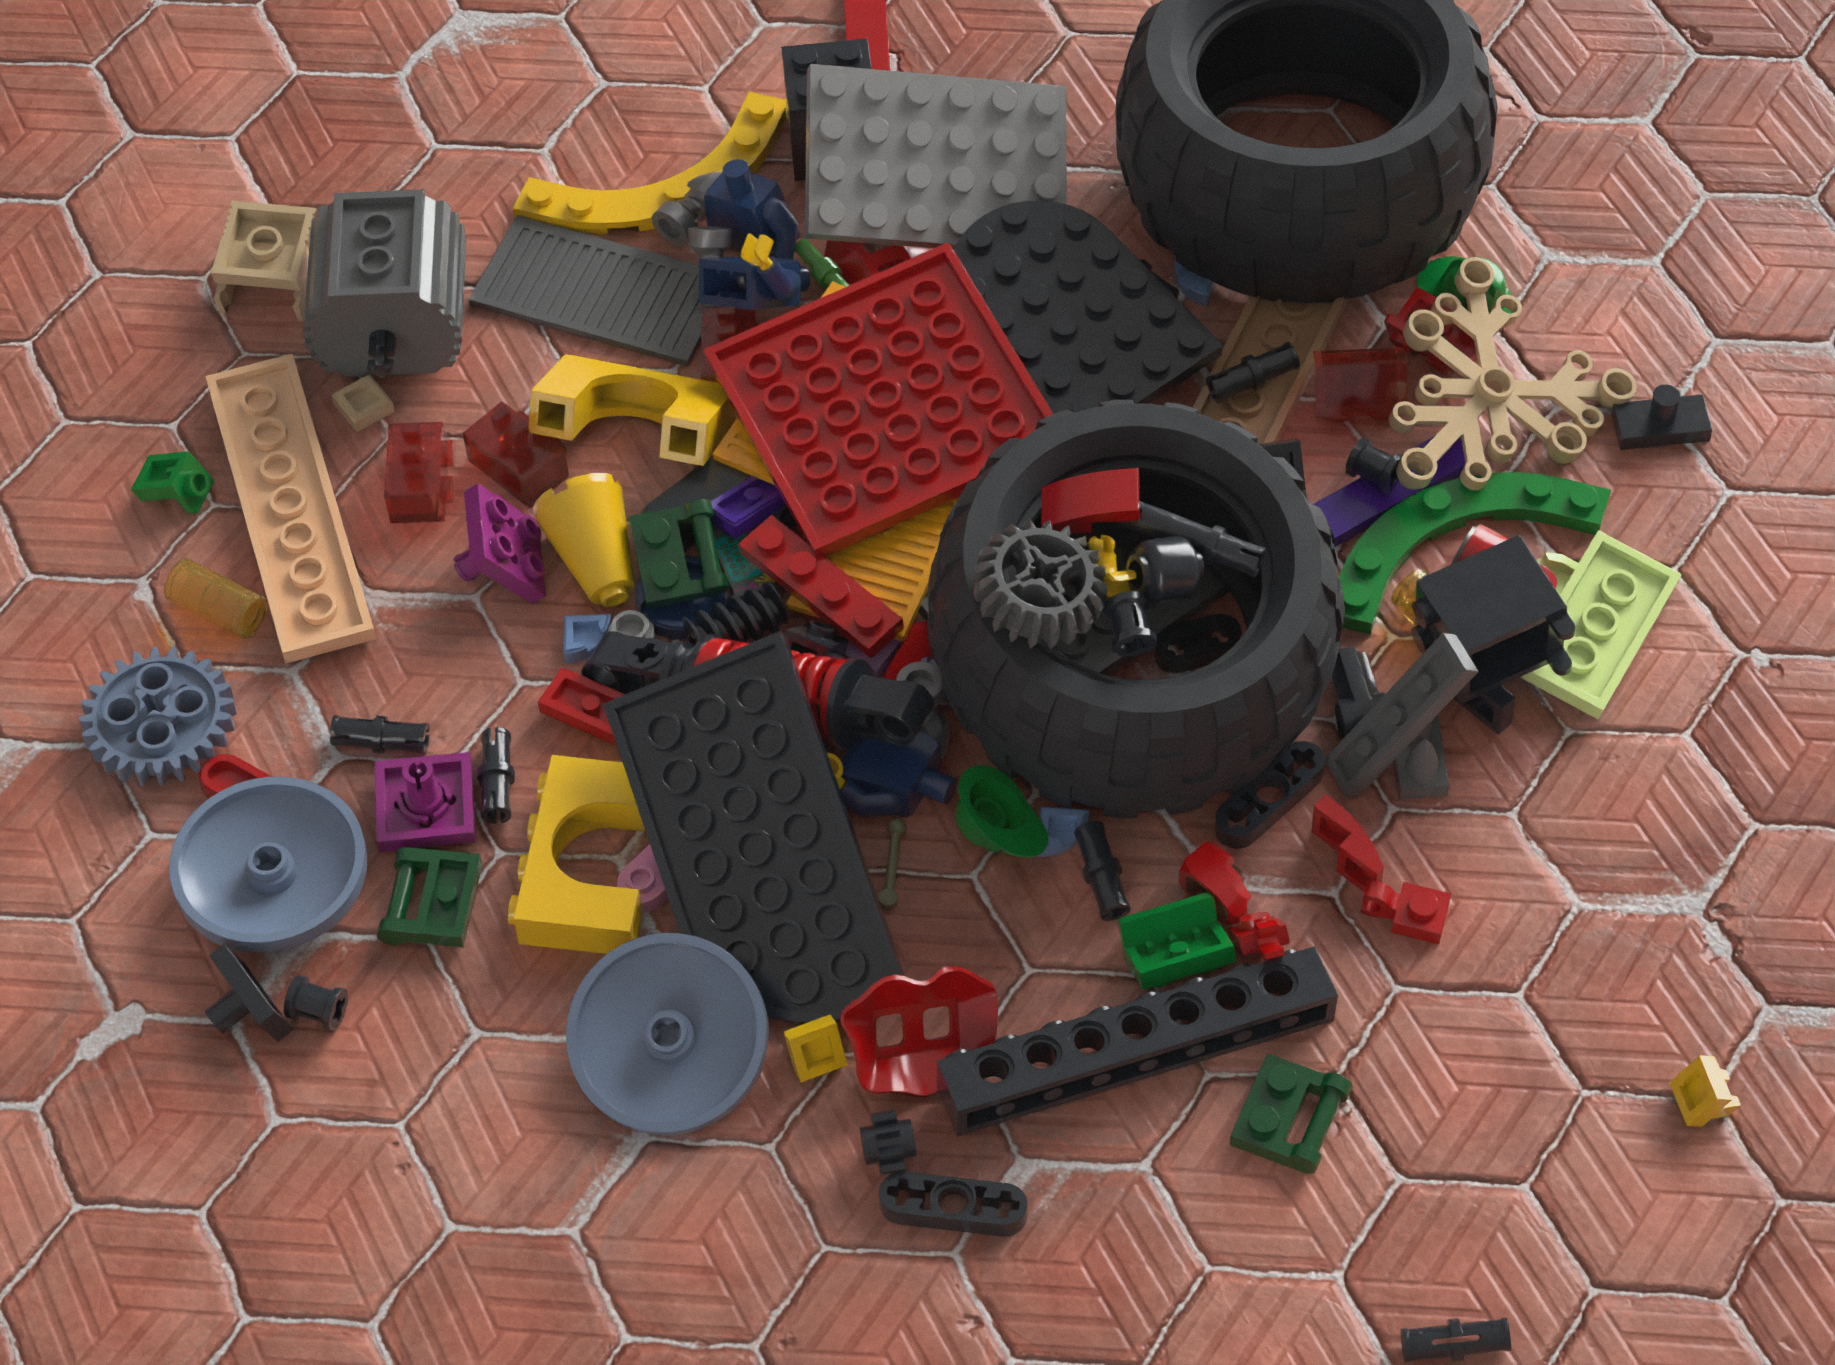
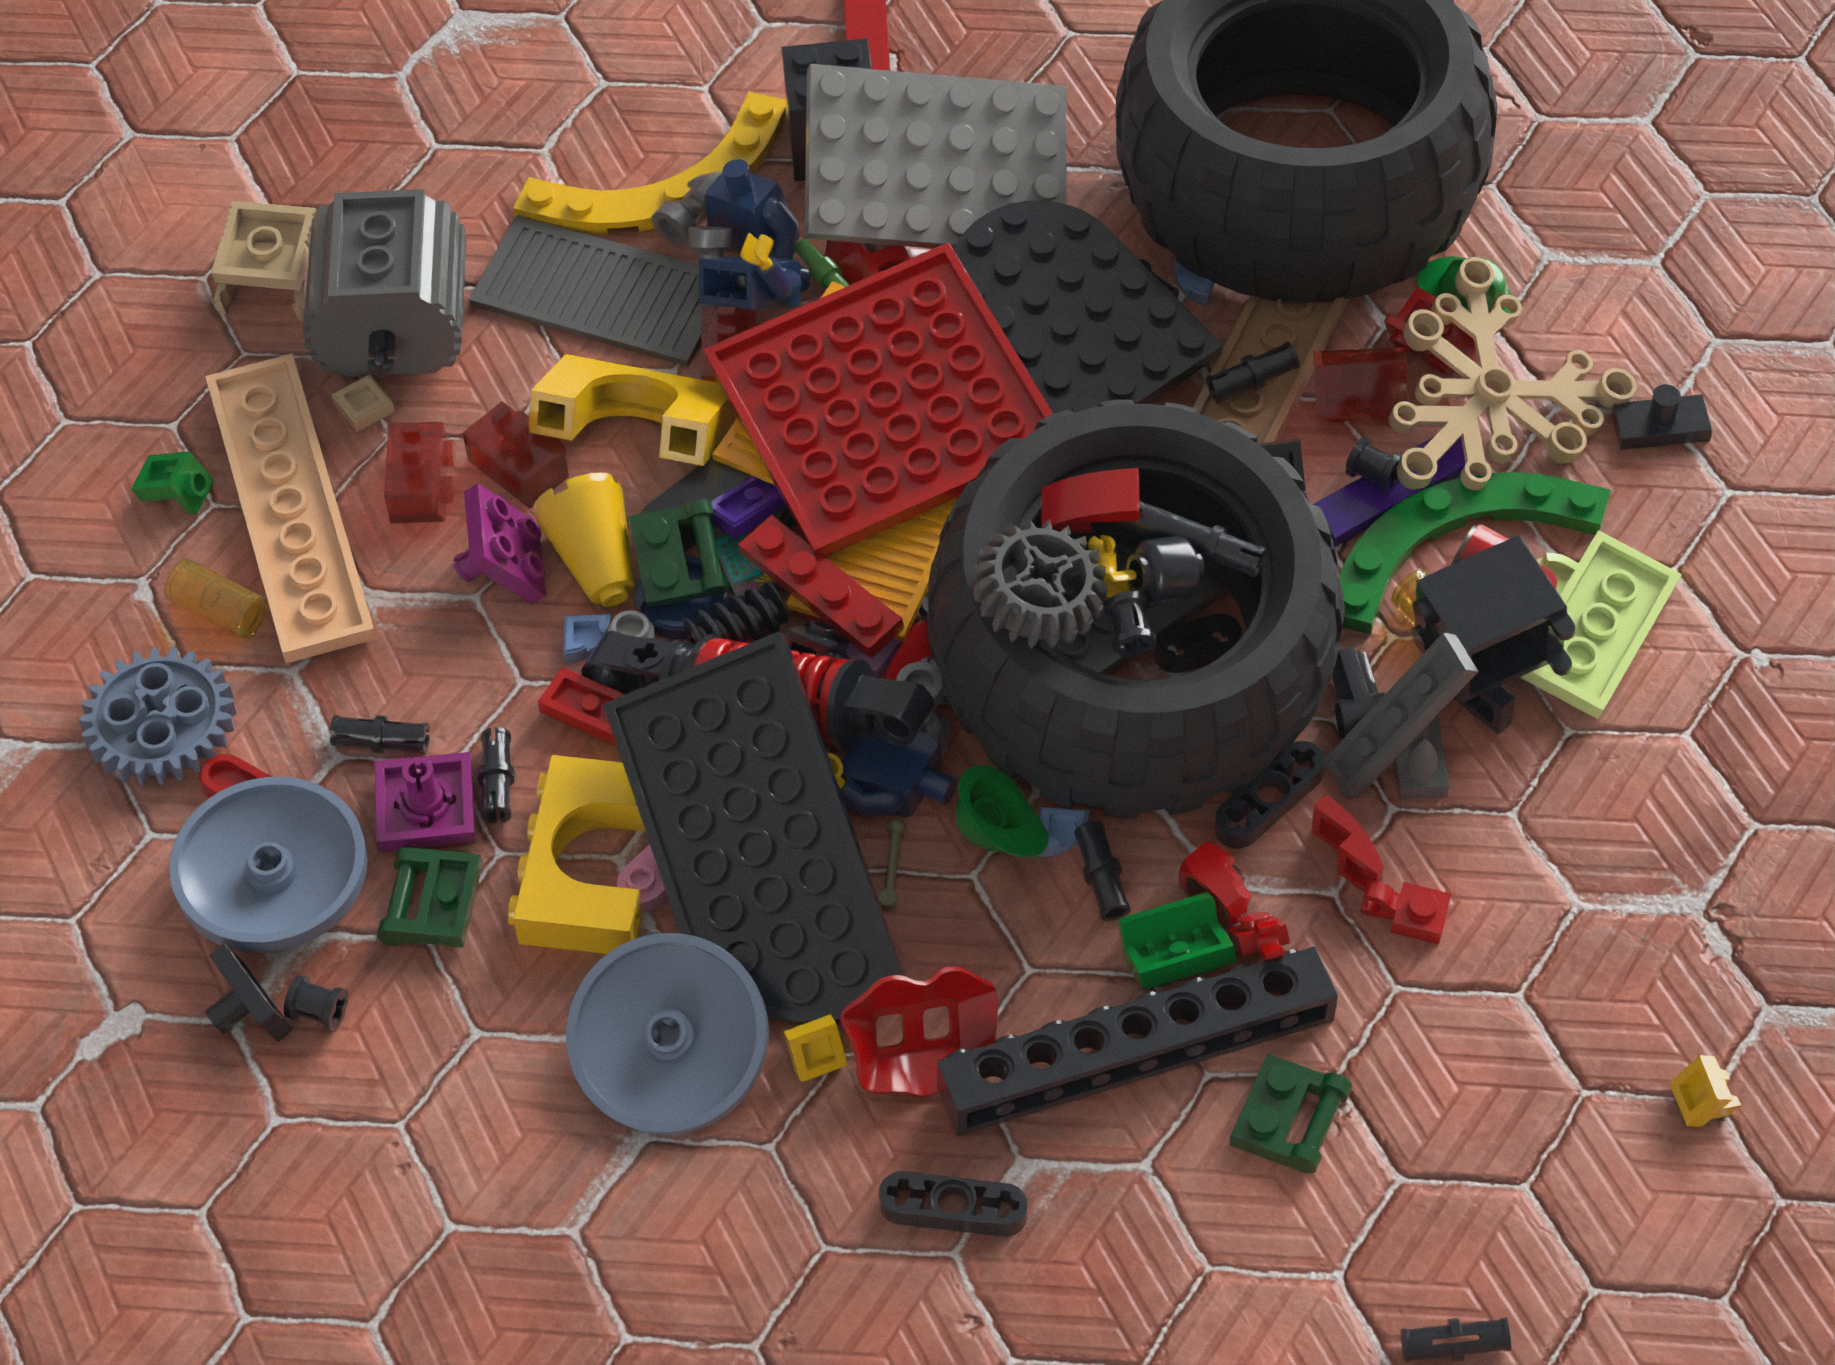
(888, 1141): black gear -> none

